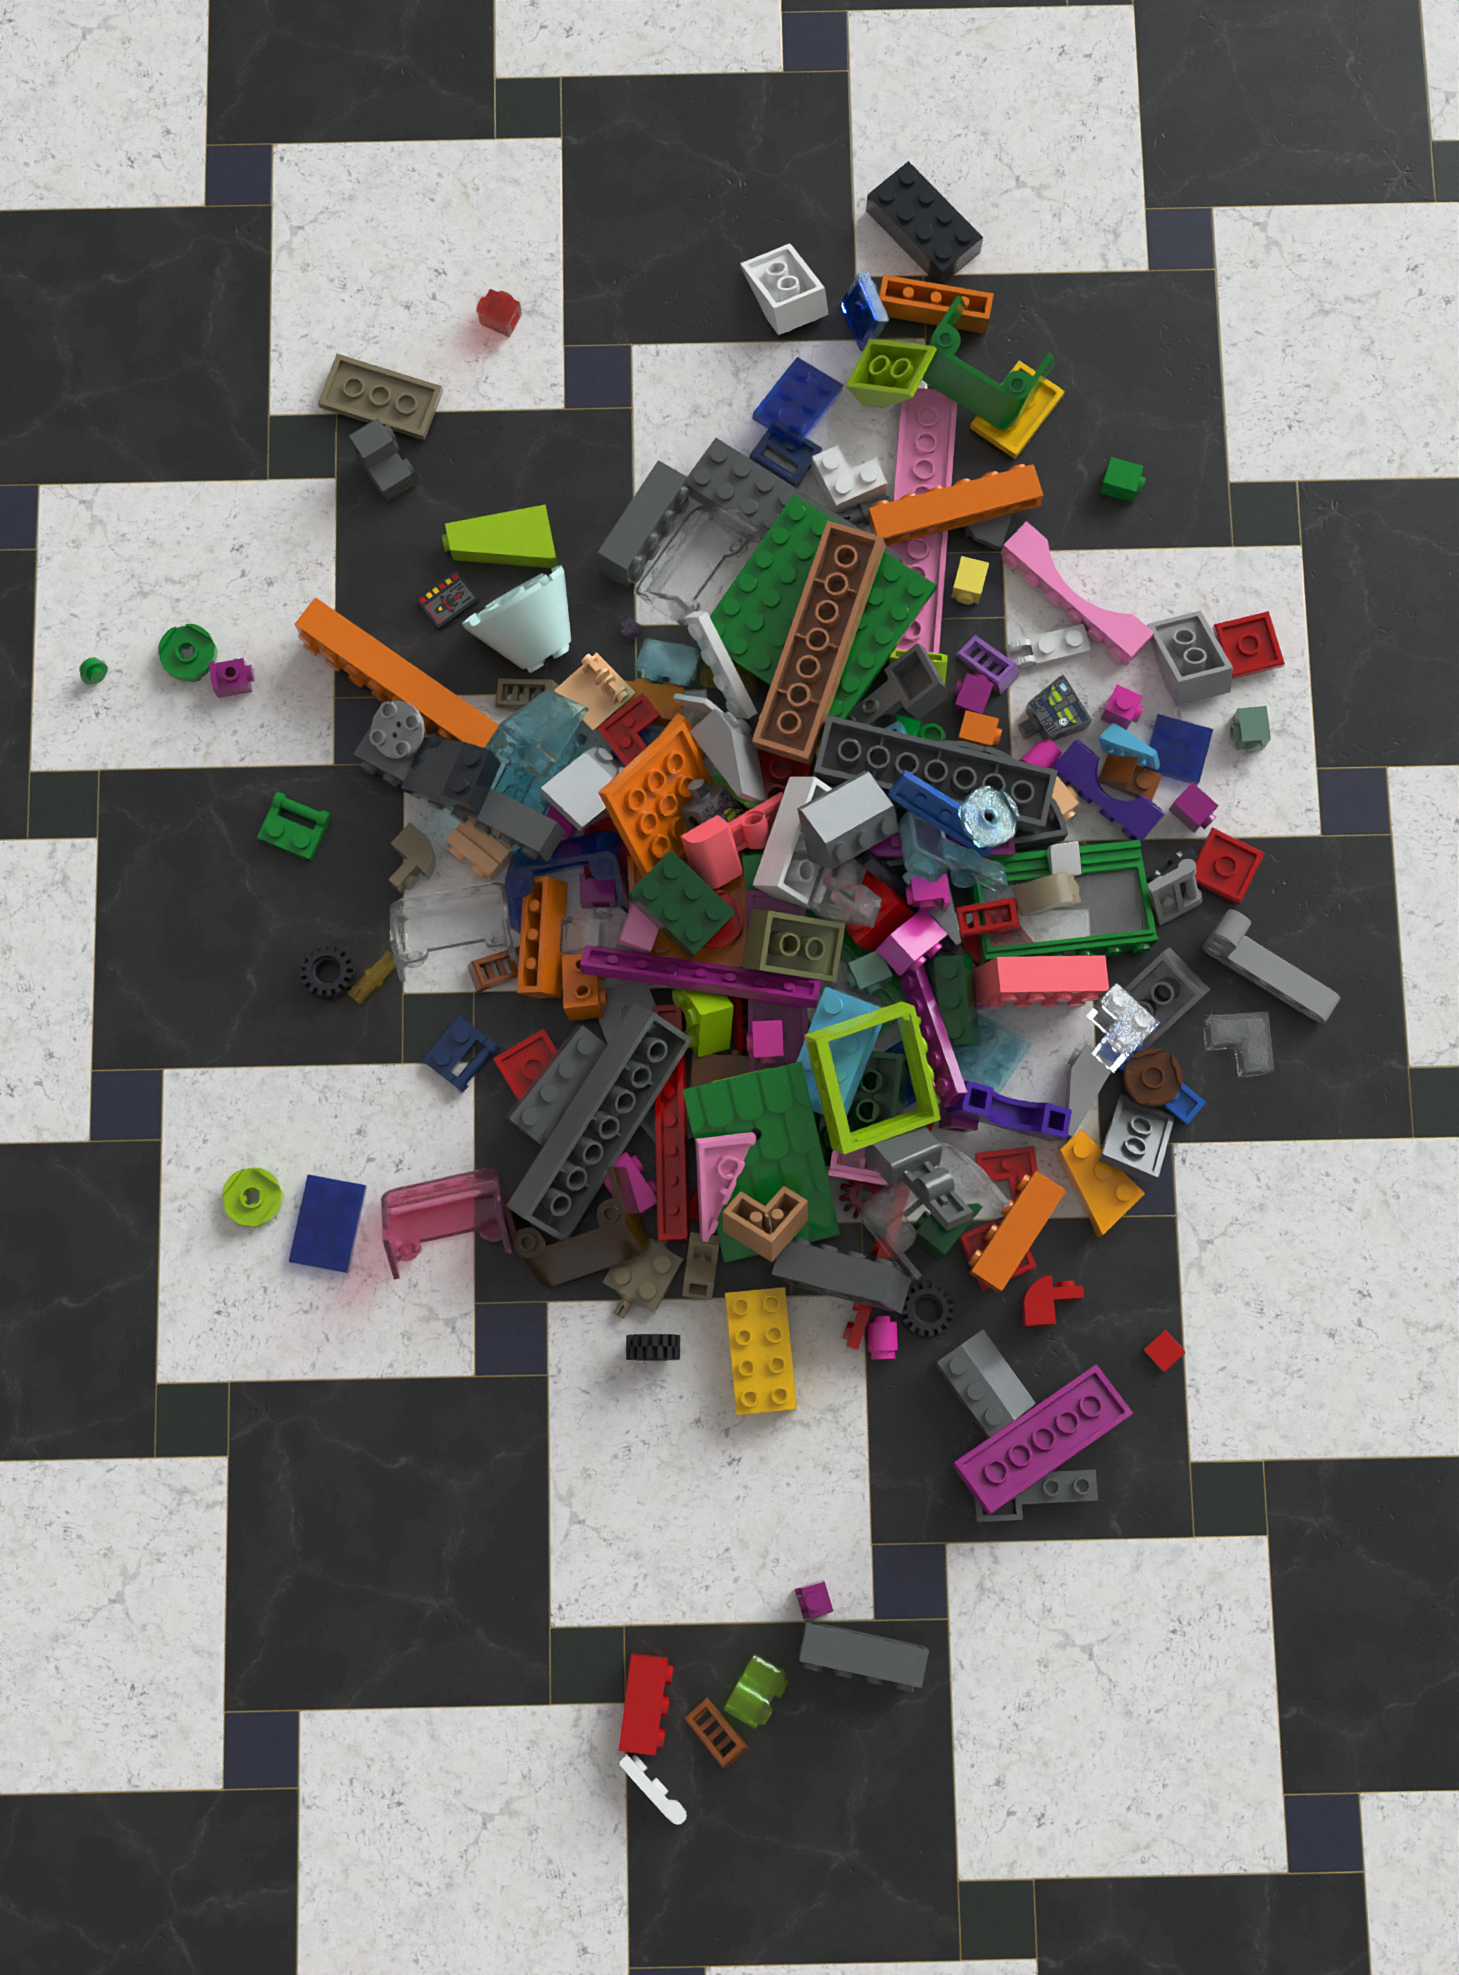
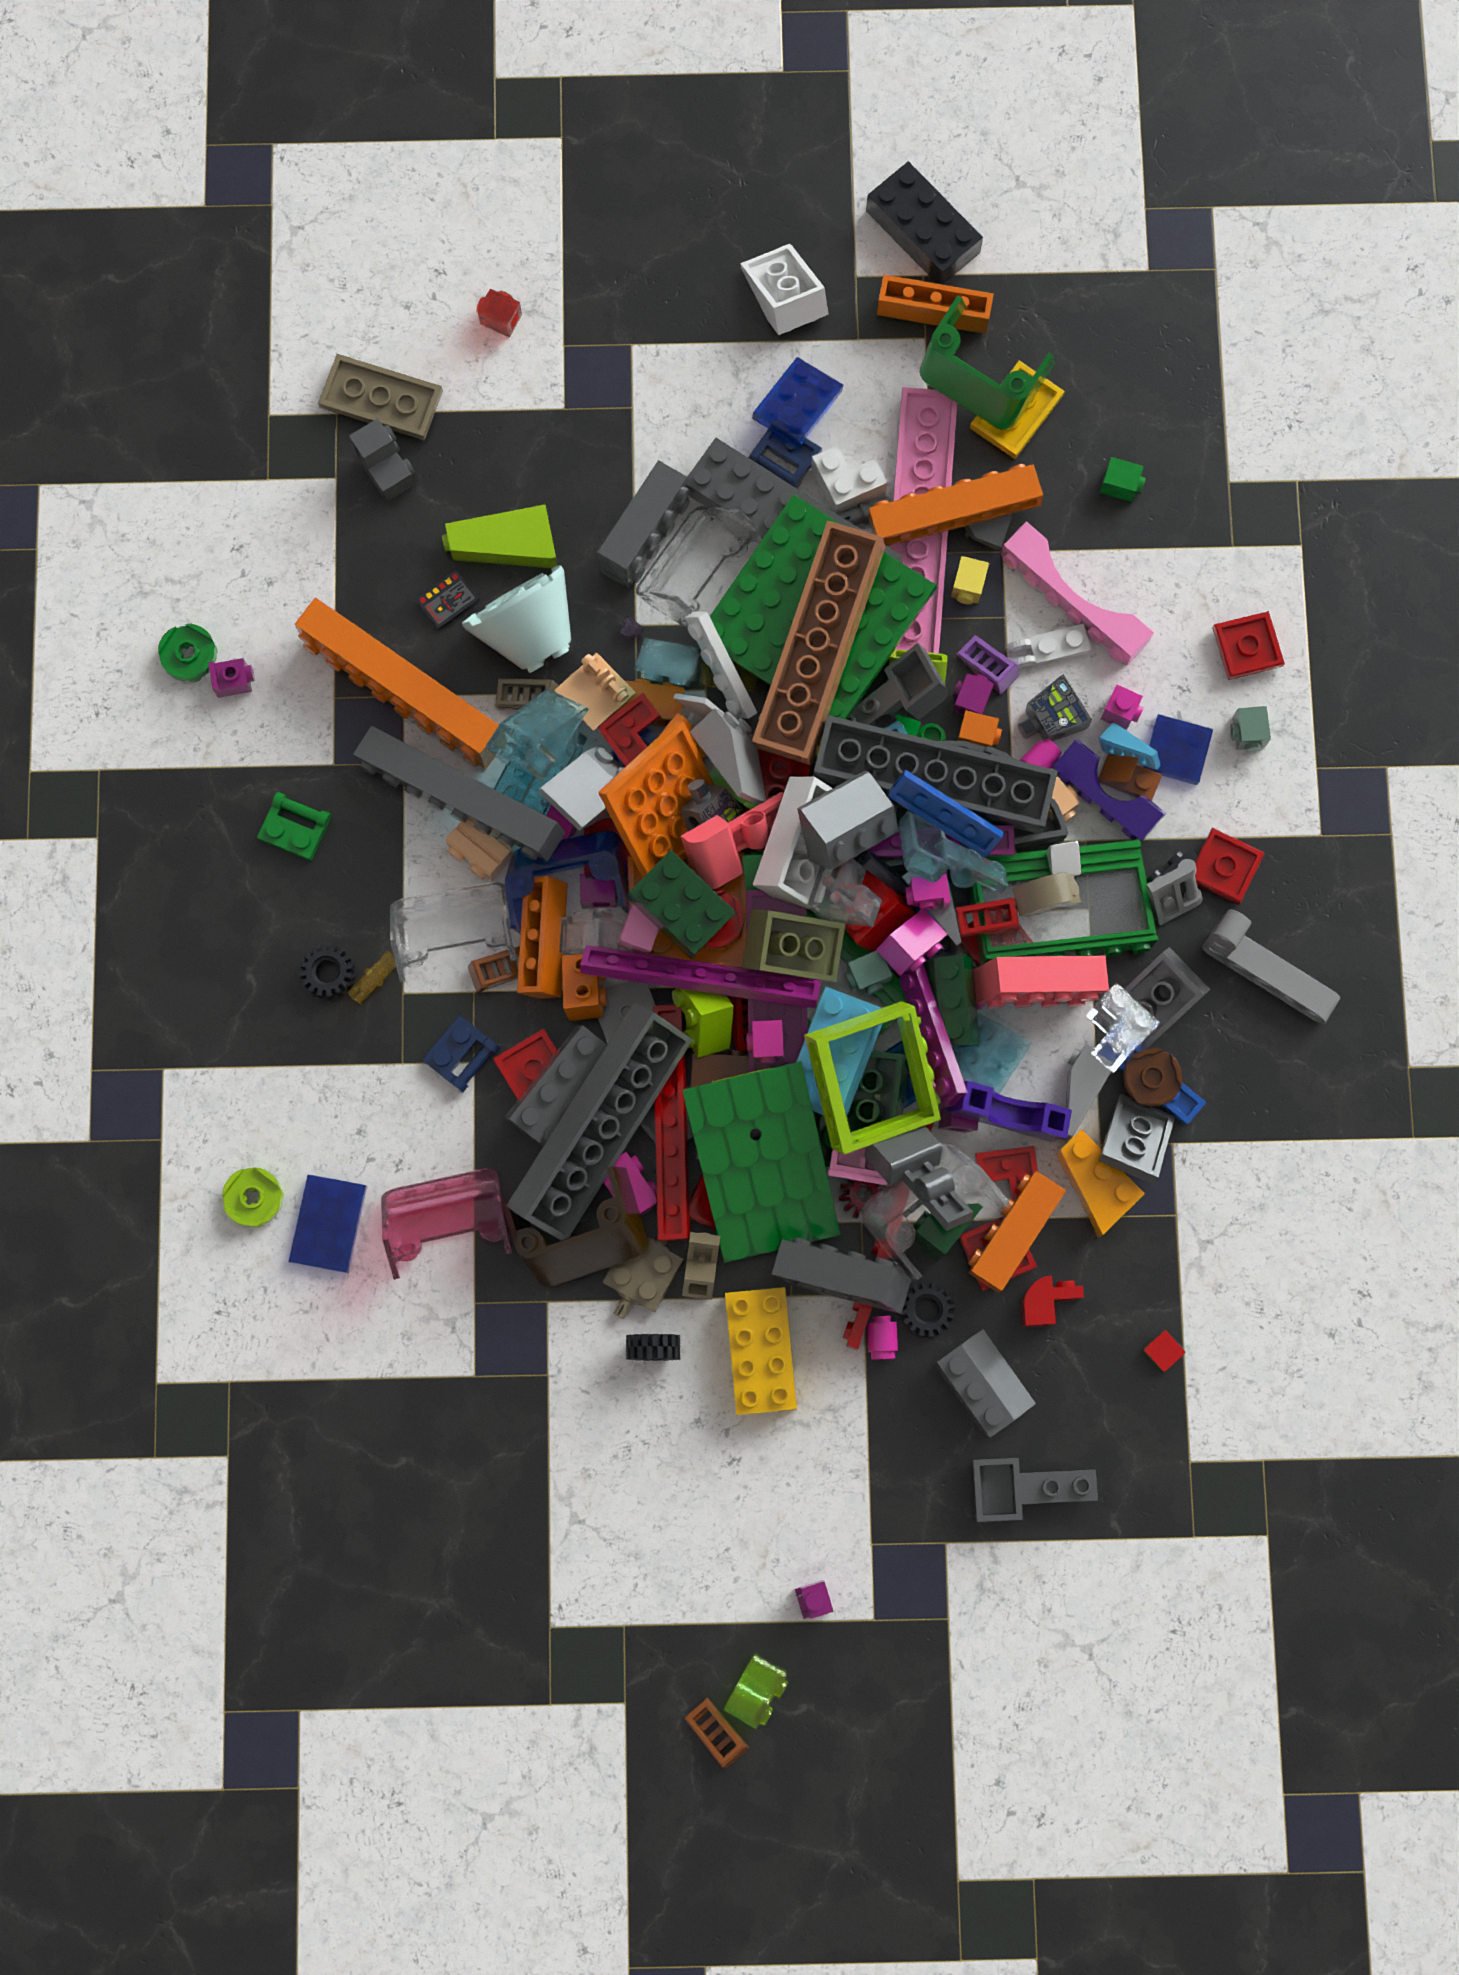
(93, 670): green plate -> none
(386, 725): light grey plate -> none
(419, 858): dark tan brick -> none
(452, 774): black slope -> none
(645, 1704): red brick -> none
(654, 1790): white hinge -> none
(718, 1166): bright pink wing -> none
(766, 1227): medium nougat brick -> none
(862, 1654): dark grey brick -> none
(864, 309): clear blue plate -> none
(889, 372): lime slope -> none
(975, 824): clear light blue plate -> none
(1042, 1439): magenta plate -> none
(1190, 658): light grey slope -> none
(1194, 808): magenta brick -> none
(1248, 1035): clear brick -> none

